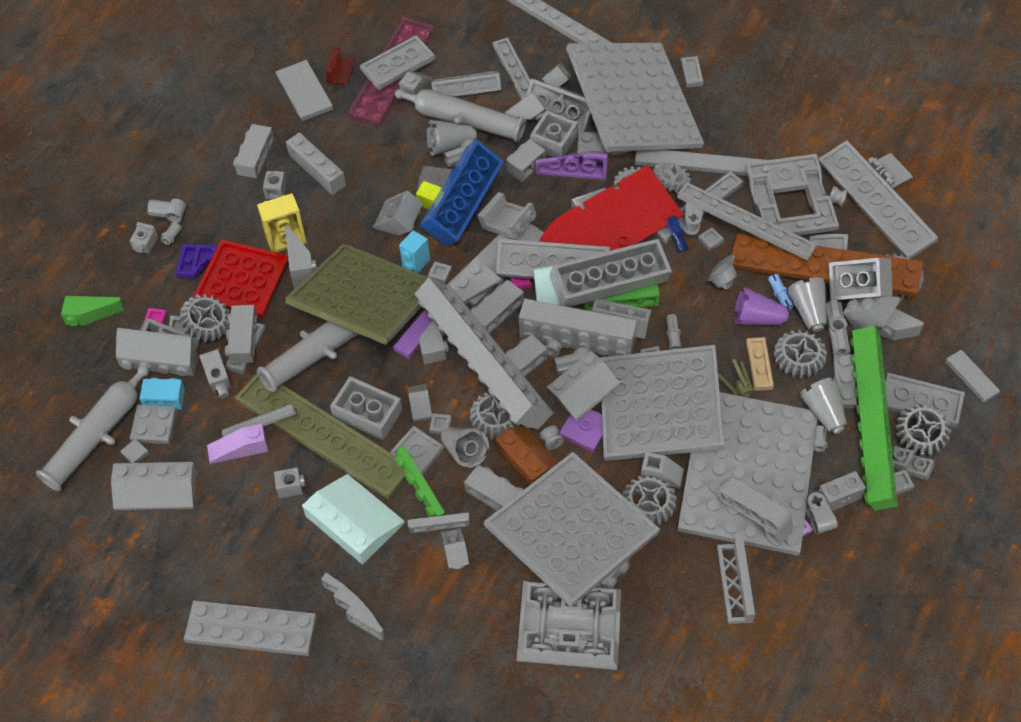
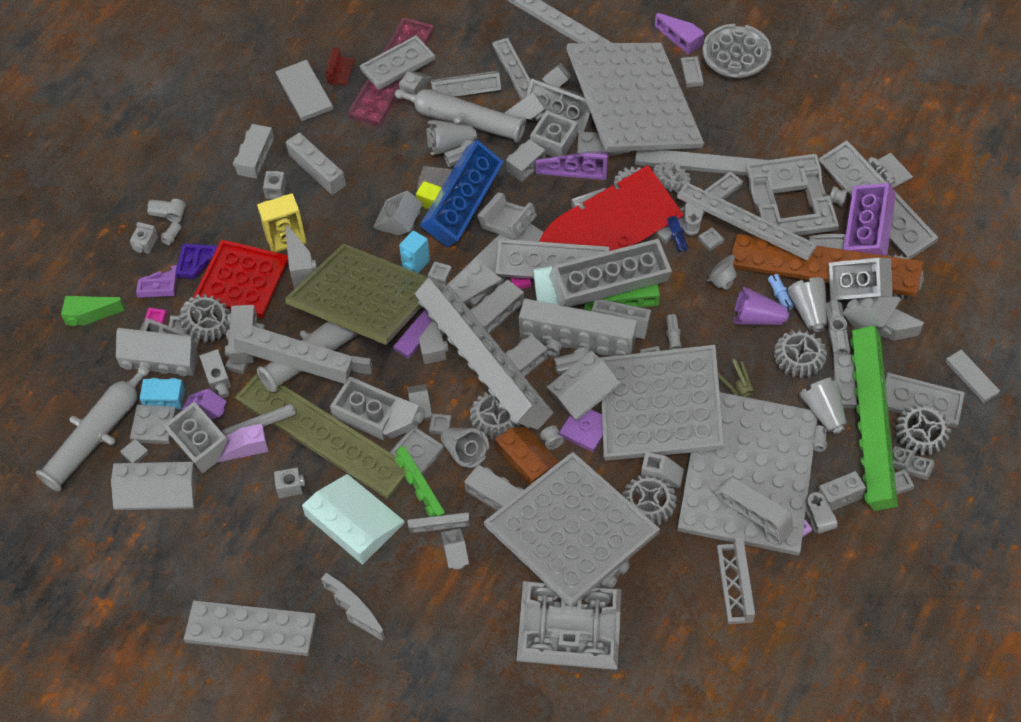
(158, 284): none -> medium lavender wing
(197, 436): none -> light grey slope
(208, 401): none -> medium lavender slope
(293, 353): none -> light grey brick
(361, 365): none -> light grey tile
(403, 418): none -> light grey slope
(682, 33): none -> medium lavender slope
(736, 50): none -> light grey brick
(759, 364): tan tile -> none
(870, 219): none -> medium lavender brick

